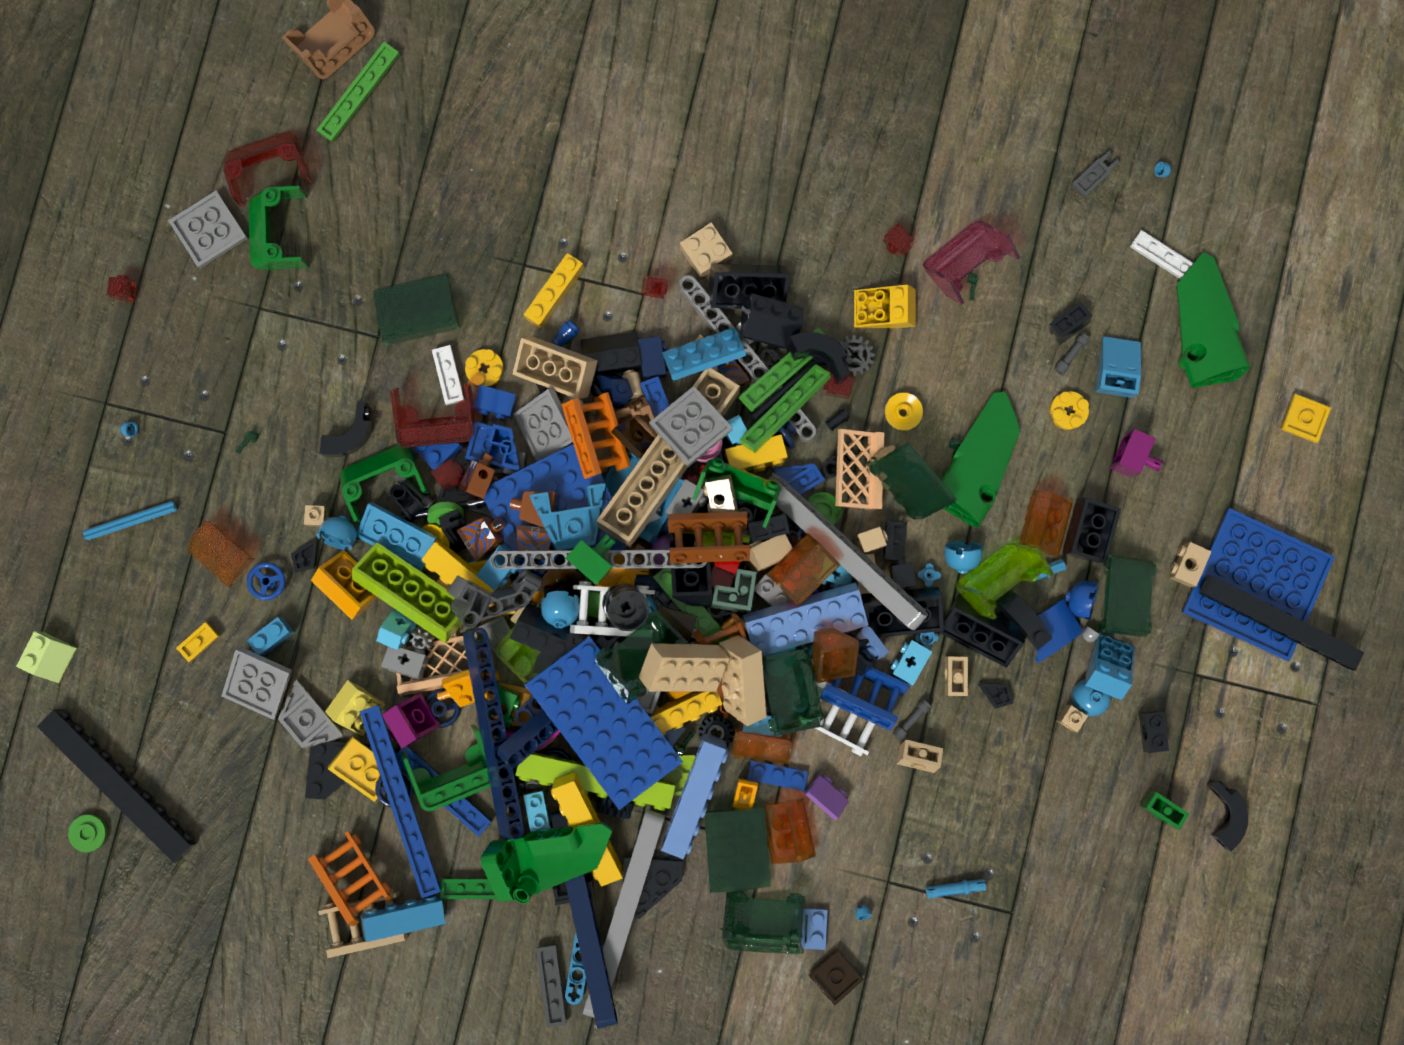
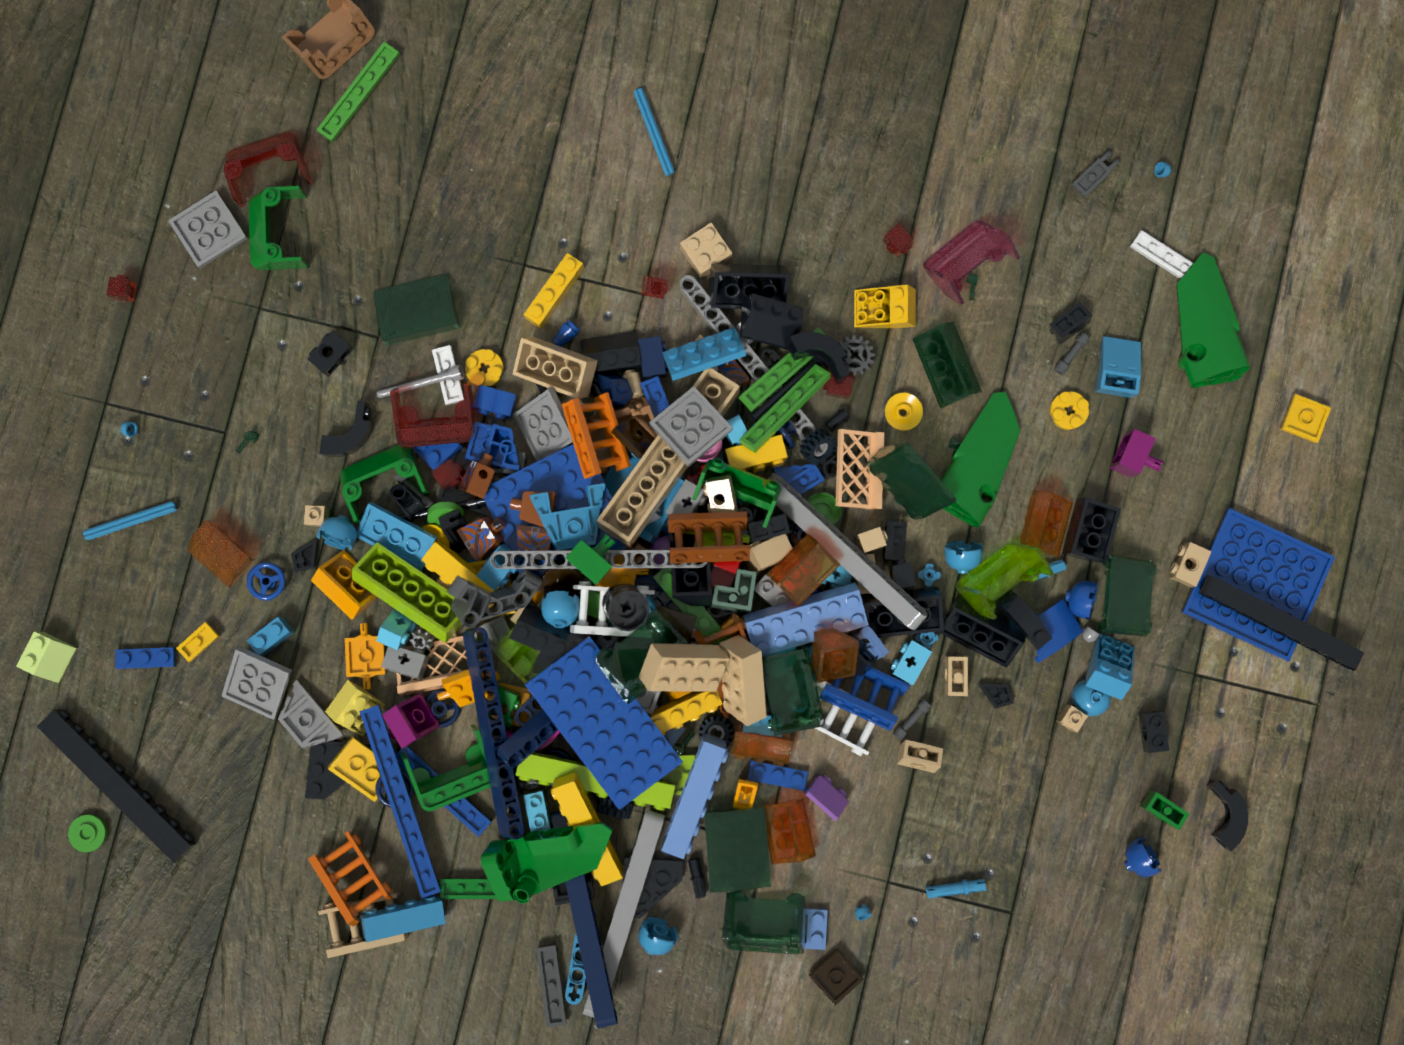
(145, 658): none -> blue plate
(340, 351): none -> black brick
(364, 656): none -> light orange plate
(455, 373): none -> light grey piece
(654, 132): none -> dark azure axle
(656, 936): none -> dark azure cylinder
(697, 878): none -> black axle
(818, 446): none -> black bush
(946, 364): none -> clear green slope
(1141, 858): none -> blue cylinder

